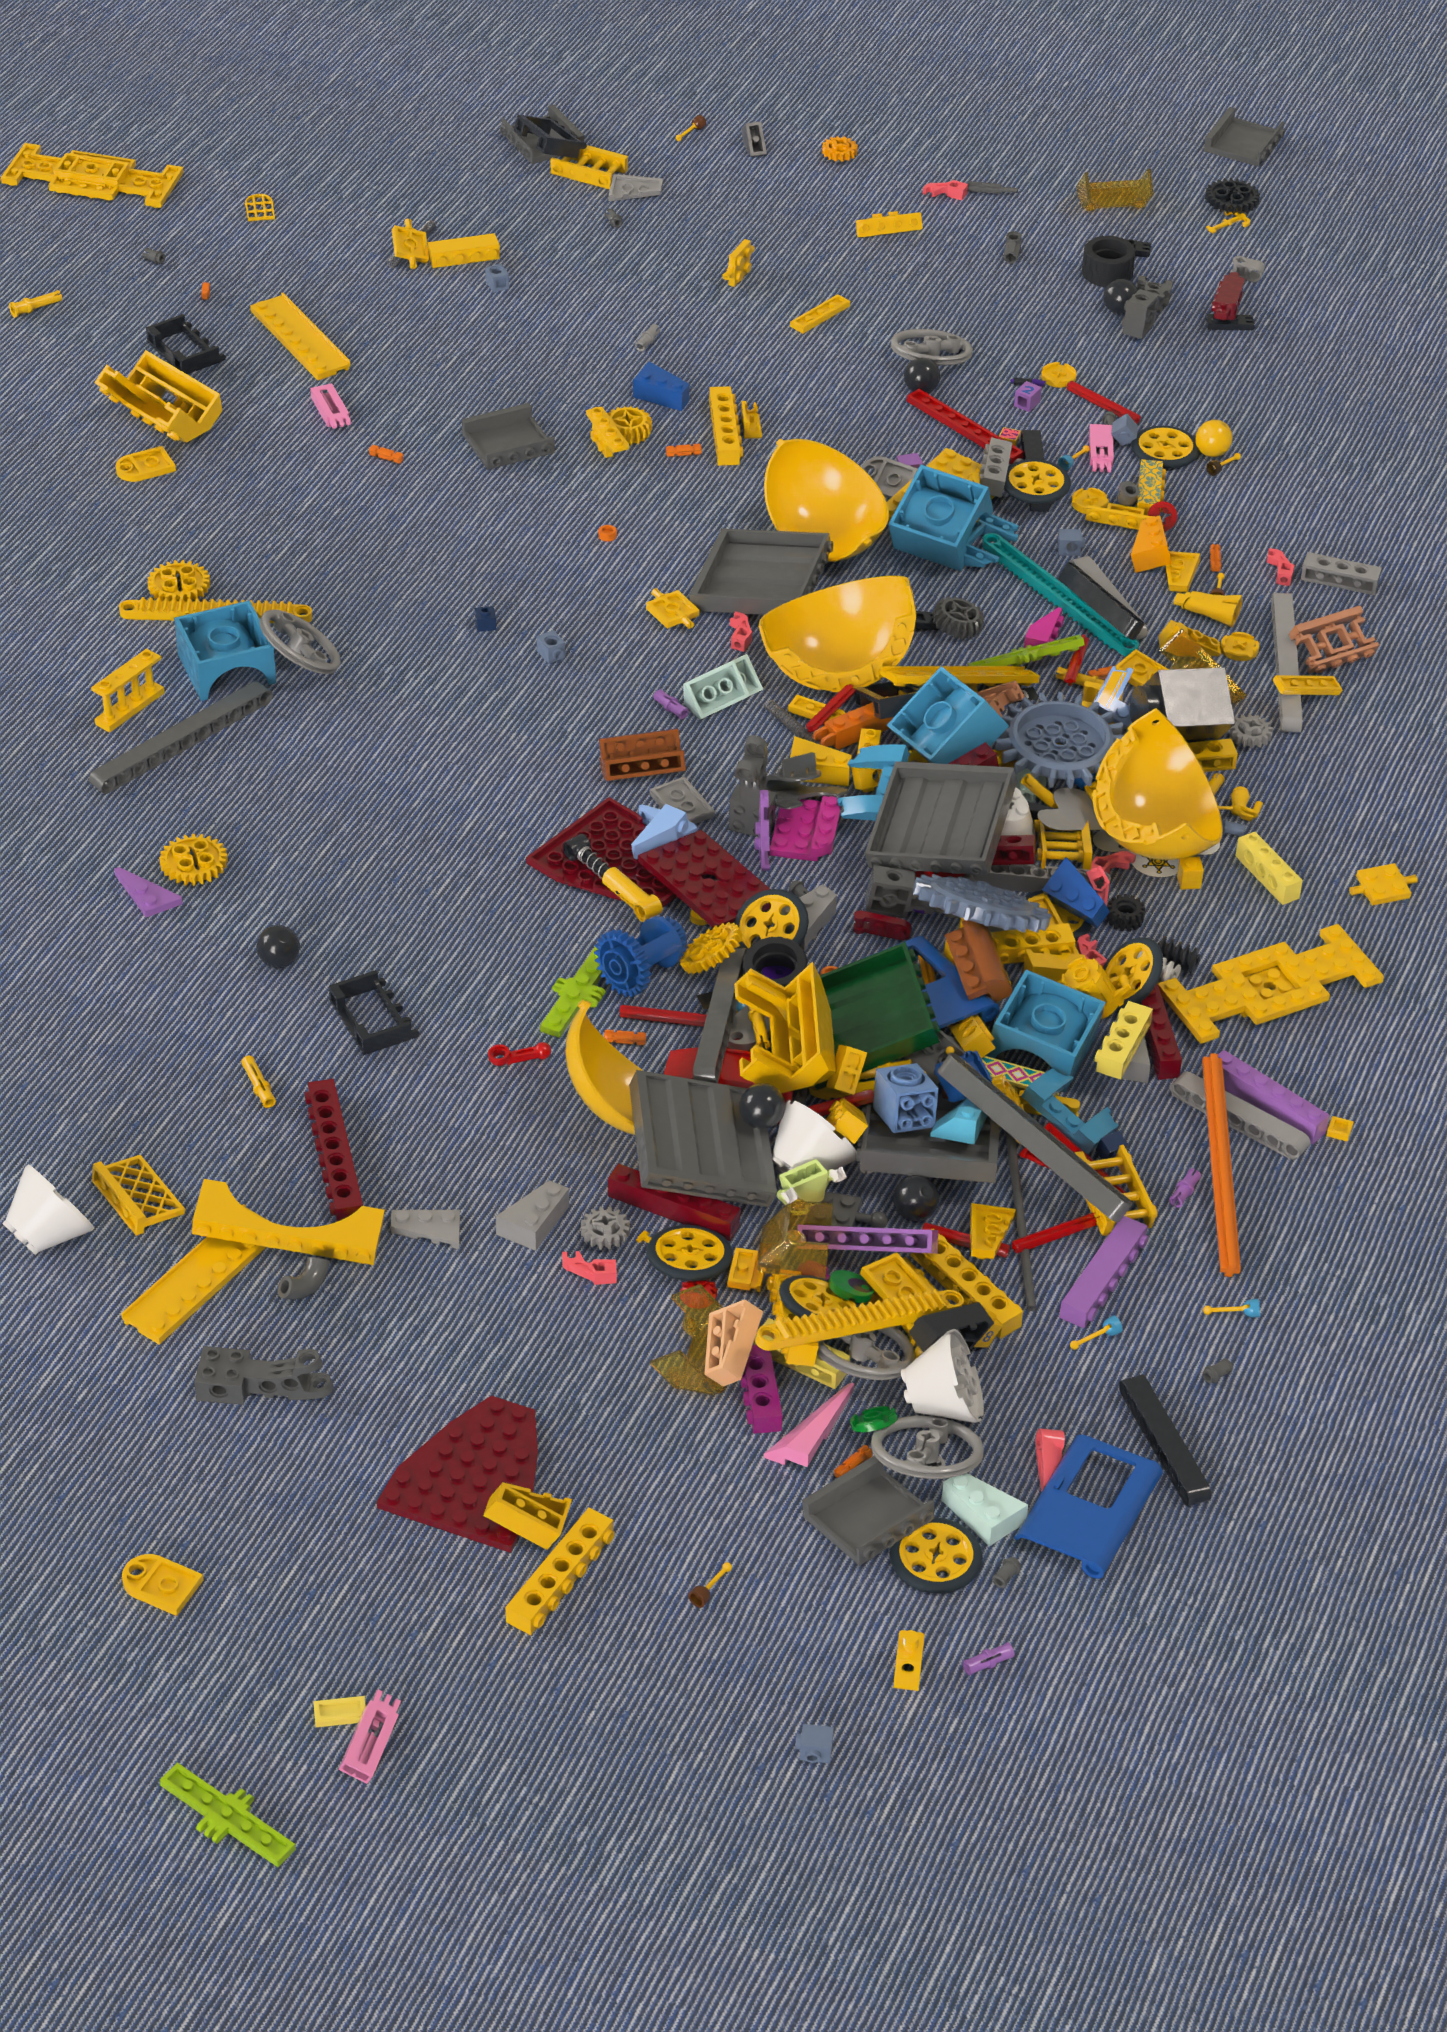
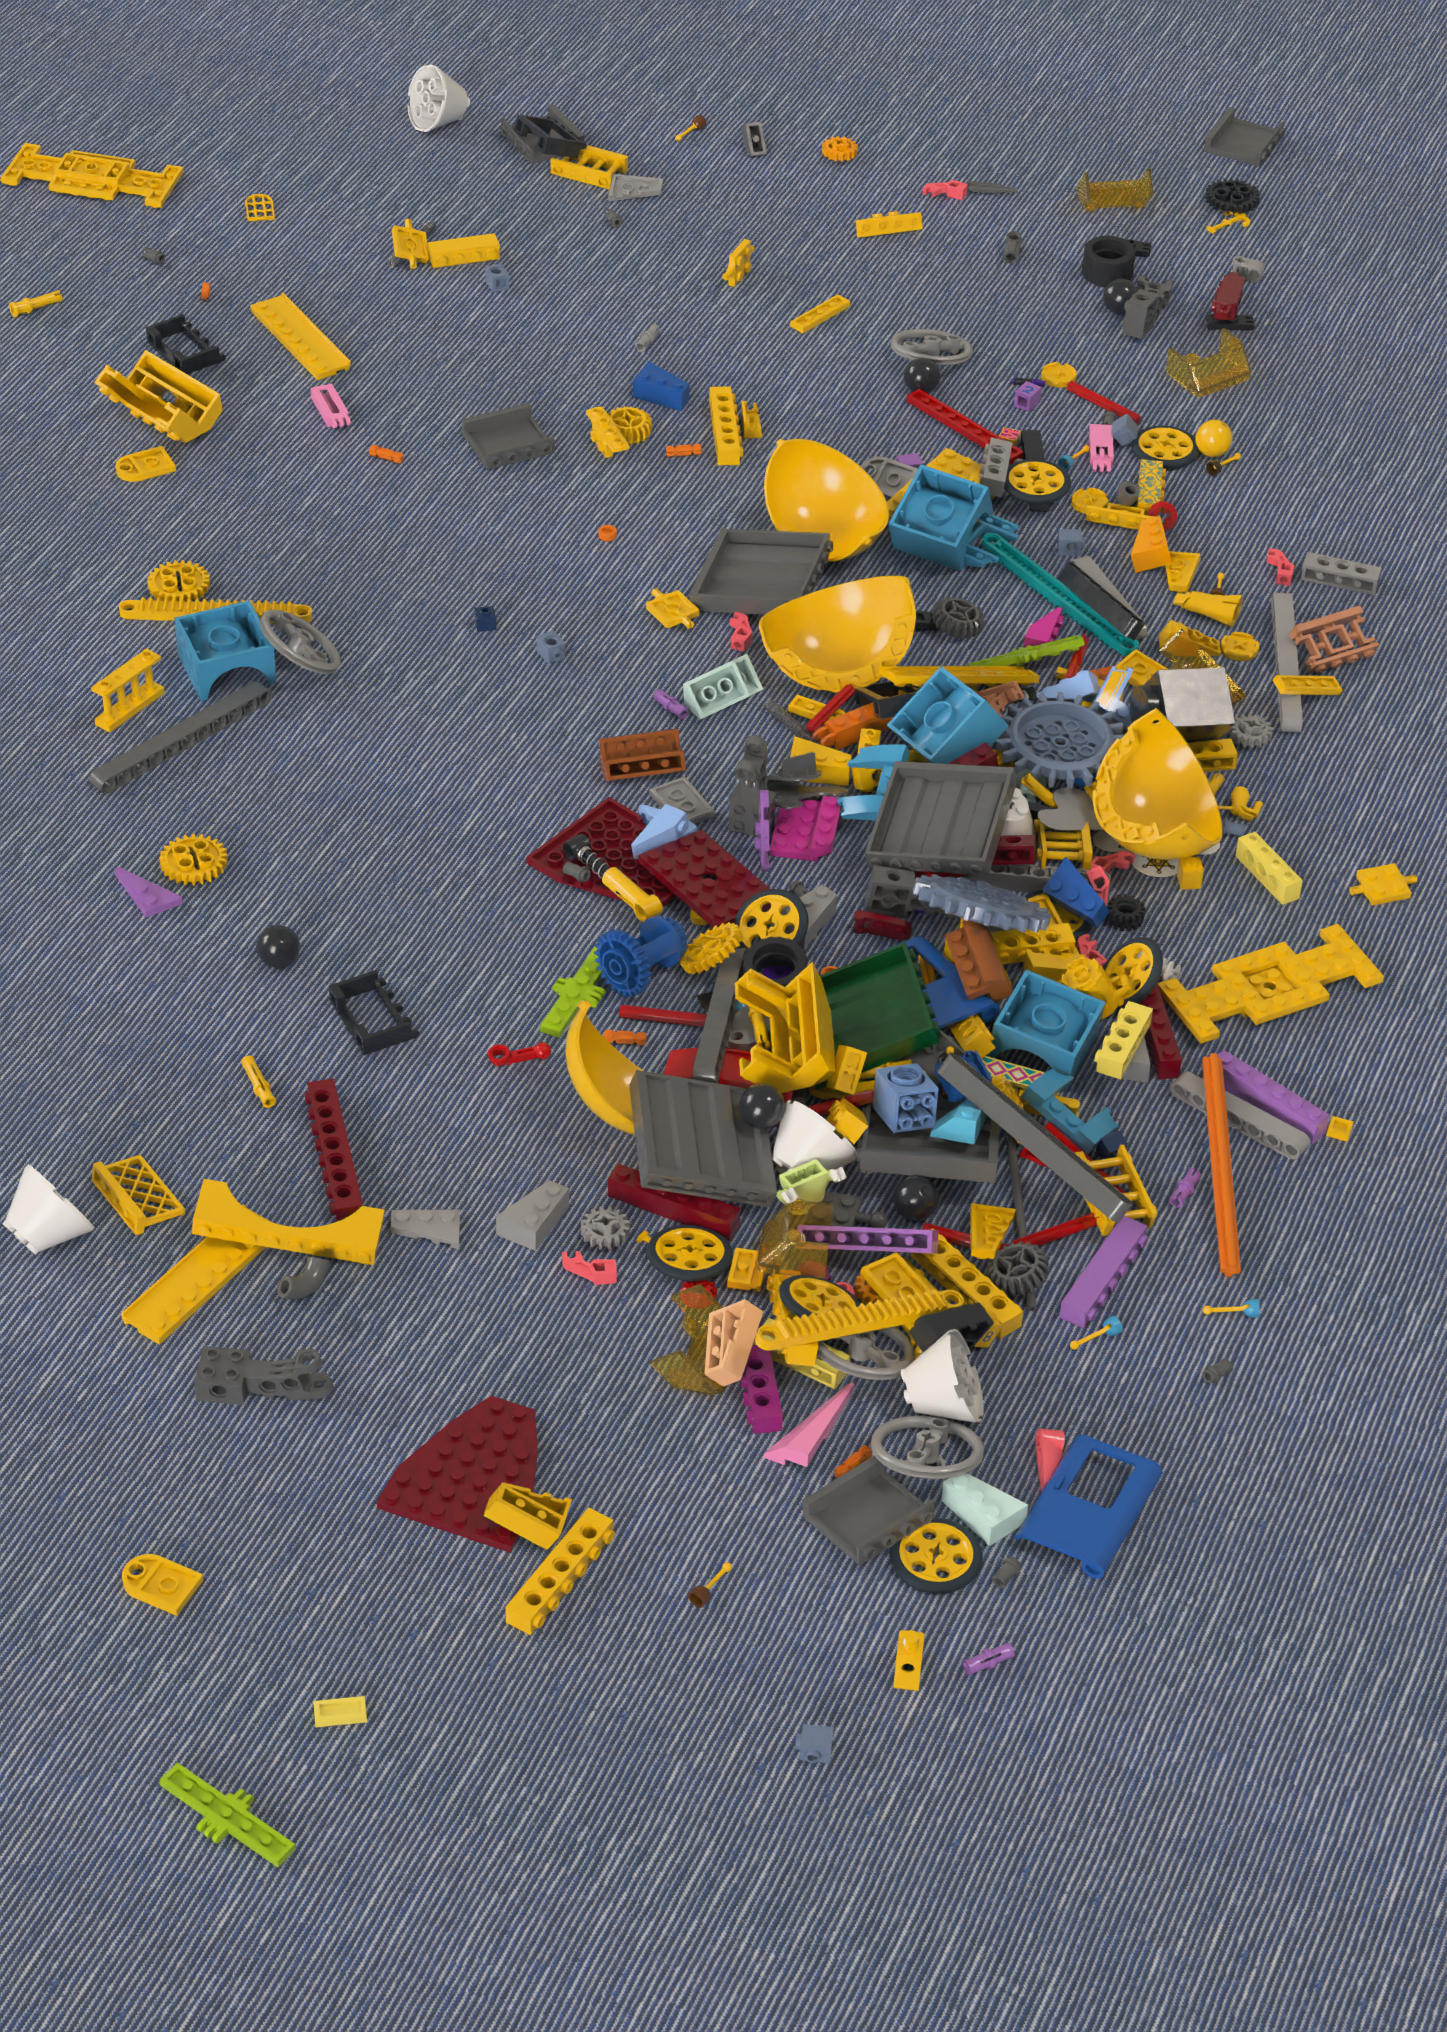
(365, 1748): bright pink hinge -> none
(435, 99): none -> white cone
(581, 873): none -> dark grey pin
(850, 1285): green tile -> none
(873, 1419): green tile -> none
(1020, 1275): none -> dark grey gear
(1082, 684): none -> light blue slope
(1165, 1440): black beam -> none
(1180, 956): black piece -> none
(1213, 372): none -> clear yellow windscreen
(1215, 557): orange axle -> none

